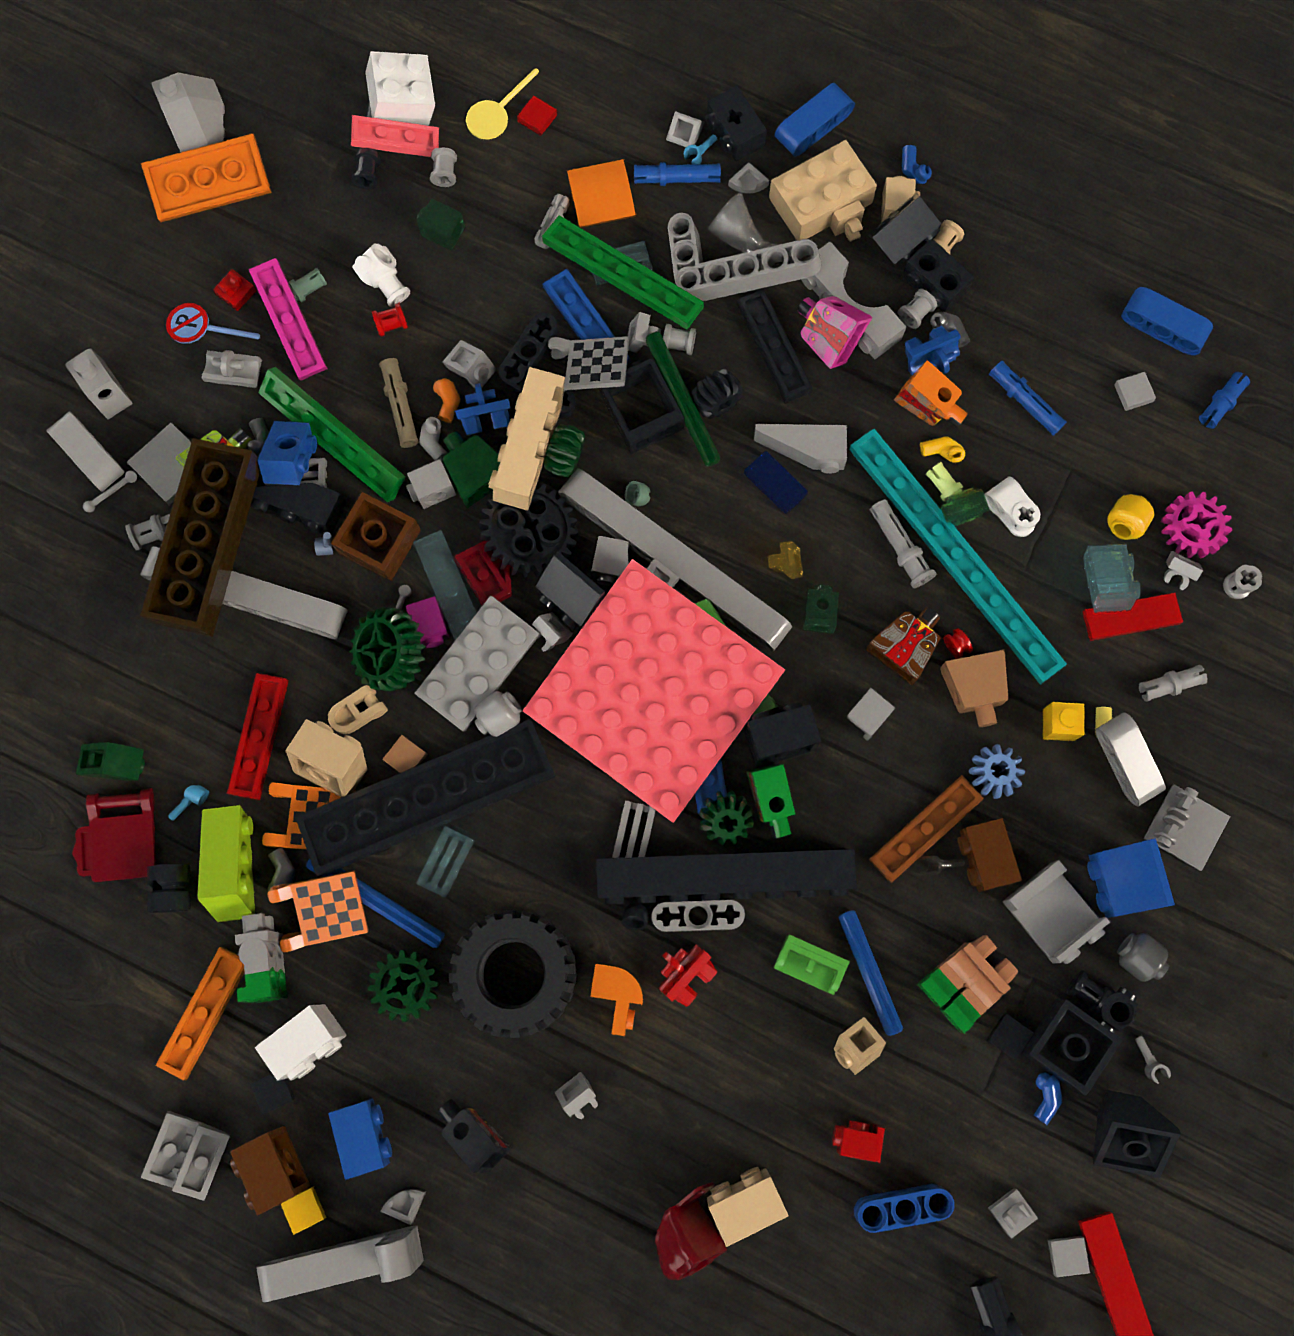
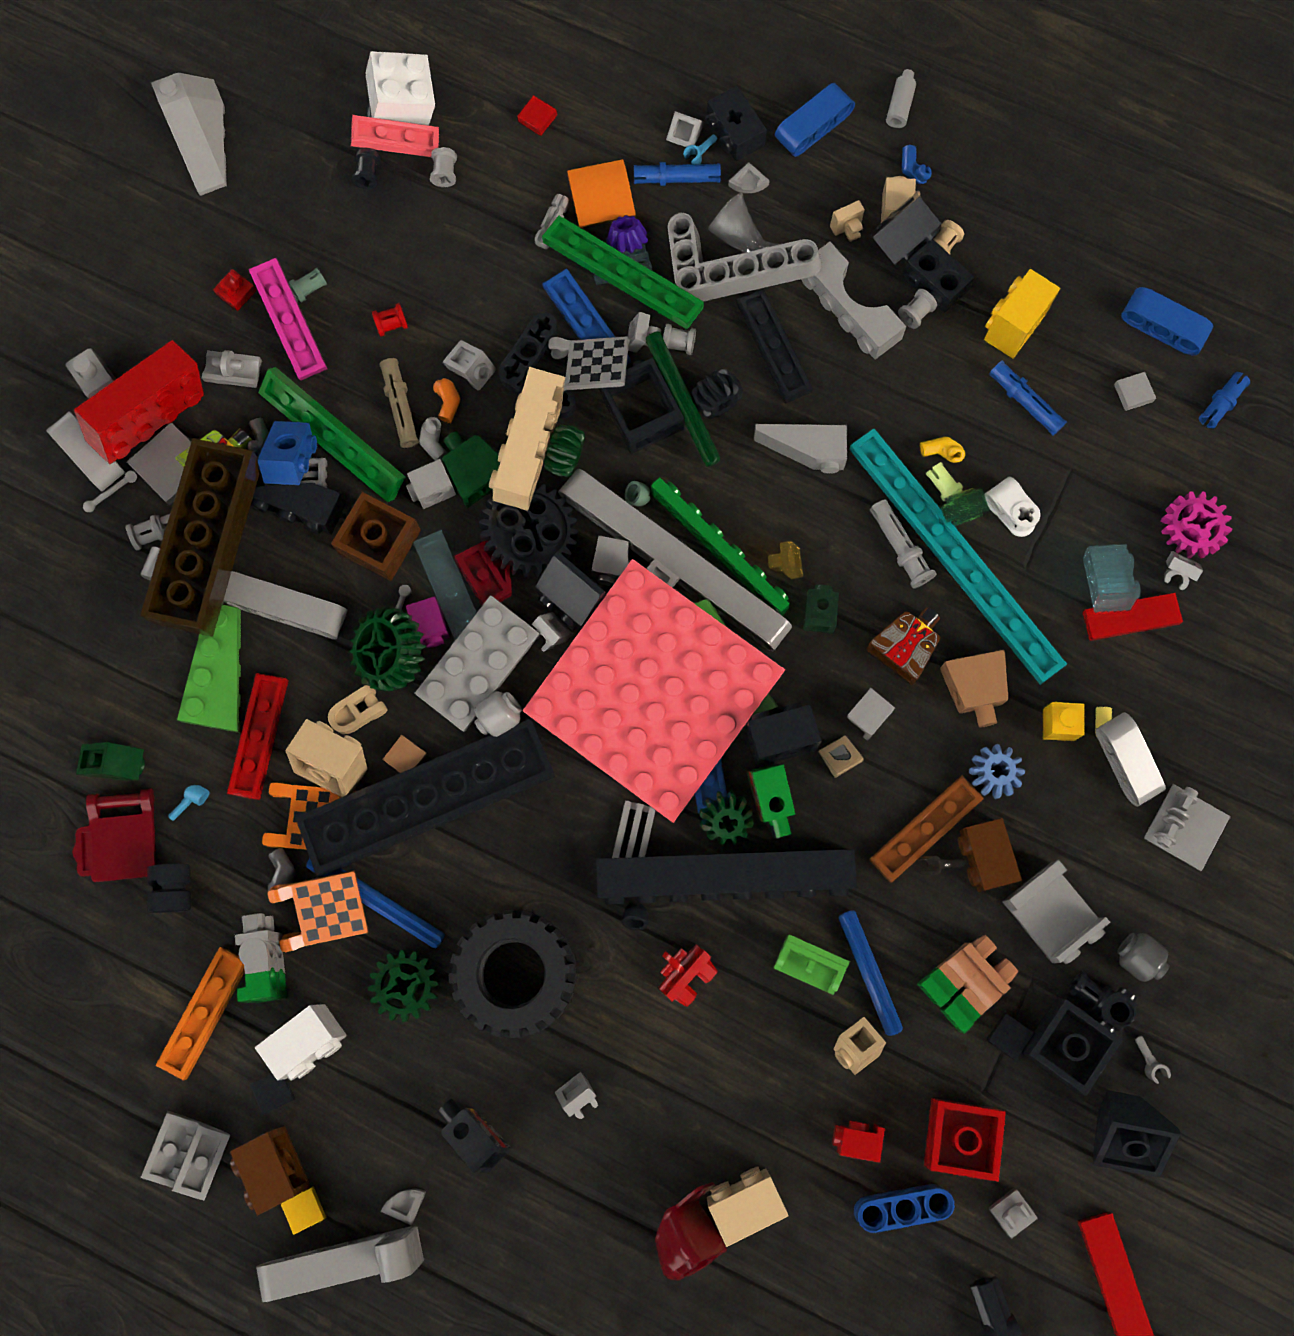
(140, 402): none -> red brick
(190, 322): piece -> none
(206, 177): orange tile -> none
(213, 679): none -> bright green wing
(226, 863): lime wedge -> none
(323, 545): sand blue hand -> none
(360, 1138): blue brick -> none
(378, 269): white connector -> none
(440, 224): clear green brick -> none
(446, 832): clear light blue tile -> none
(470, 416): blue hips -> none
(488, 118): light yellow piece -> none
(621, 986): orange brick -> none
(627, 234): none -> dark purple piece
(711, 538): none -> green plate
(721, 907): light grey beam -> none
(776, 482): clear blue tile -> none
(819, 187): tan brick -> none
(832, 328): torso -> none
(840, 756): none -> tan slope
(901, 100): none -> light grey cylinder
(931, 396): orange torso -> none
(939, 350): blue hips -> none
(950, 323): flat silver arm -> none
(958, 643): red bush -> none
(964, 1139): none -> red brick
(1020, 312): none -> yellow brick
(1052, 1097): blue arm -> none
(1068, 1256): light grey tile -> none
(1130, 517): yellow head -> none
(1130, 879): blue slope -> none
(1173, 683): light grey pin -> none
(1251, 584): light grey bush -> none

